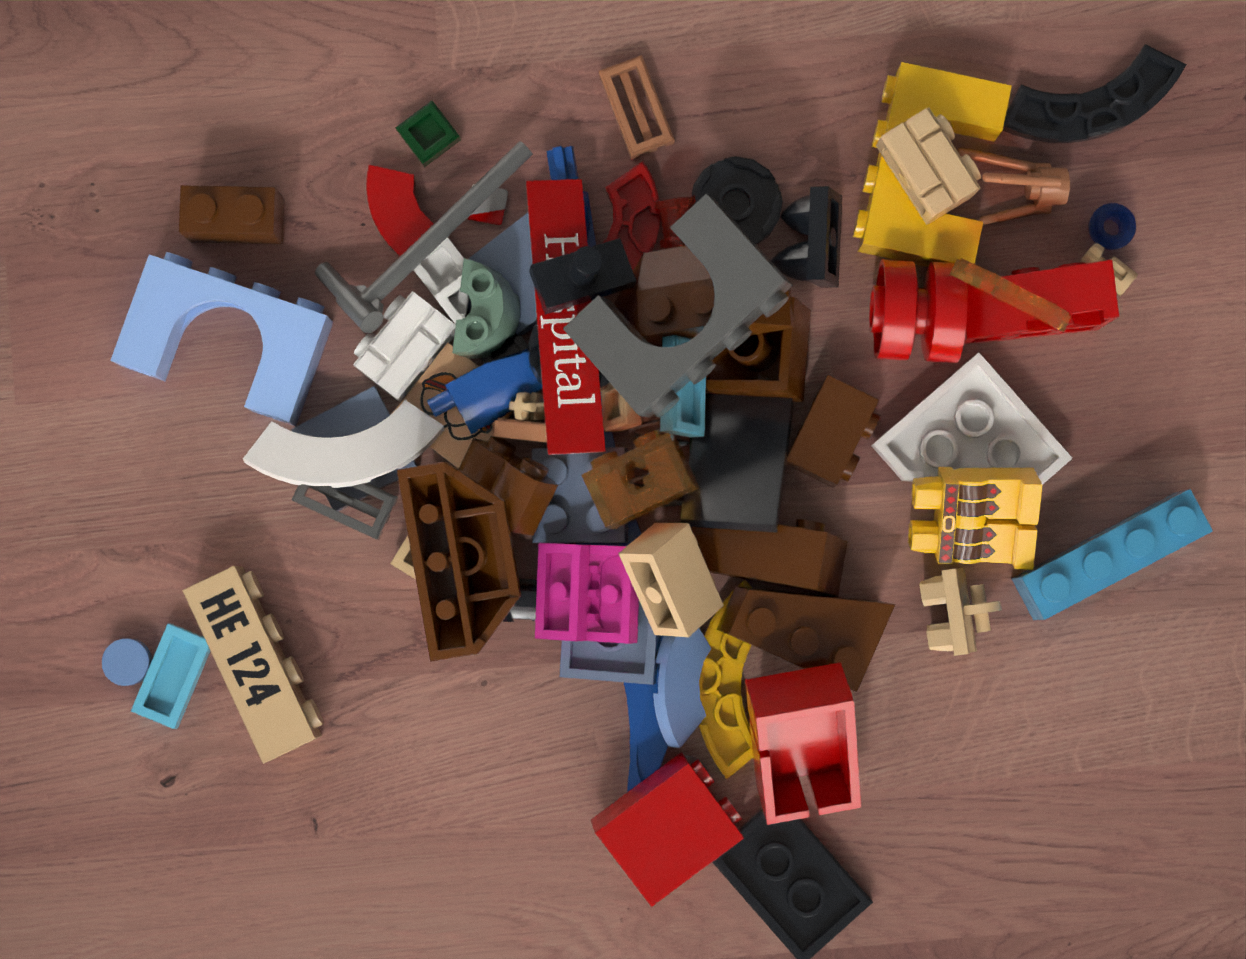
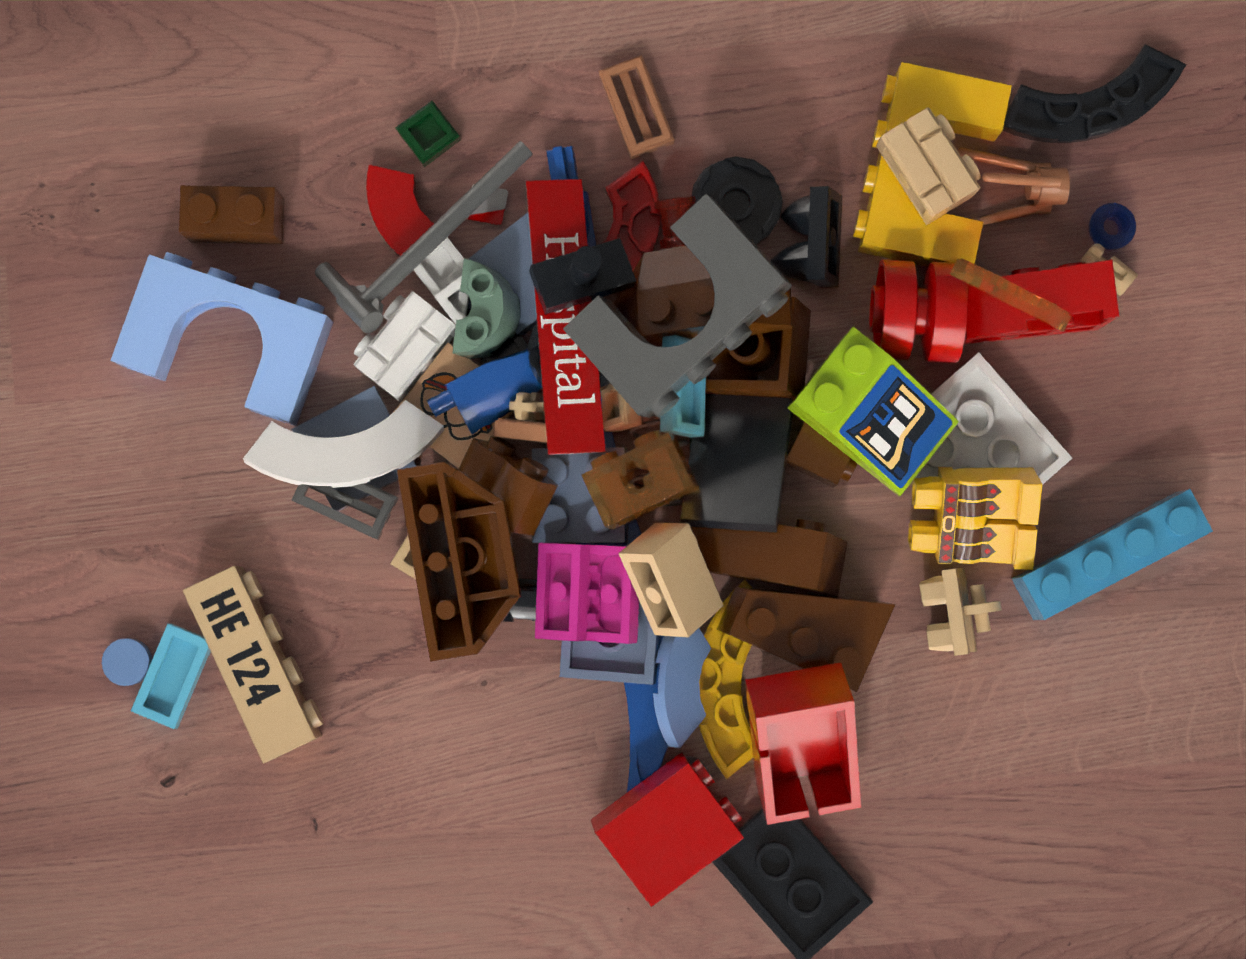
(874, 411): none -> slope

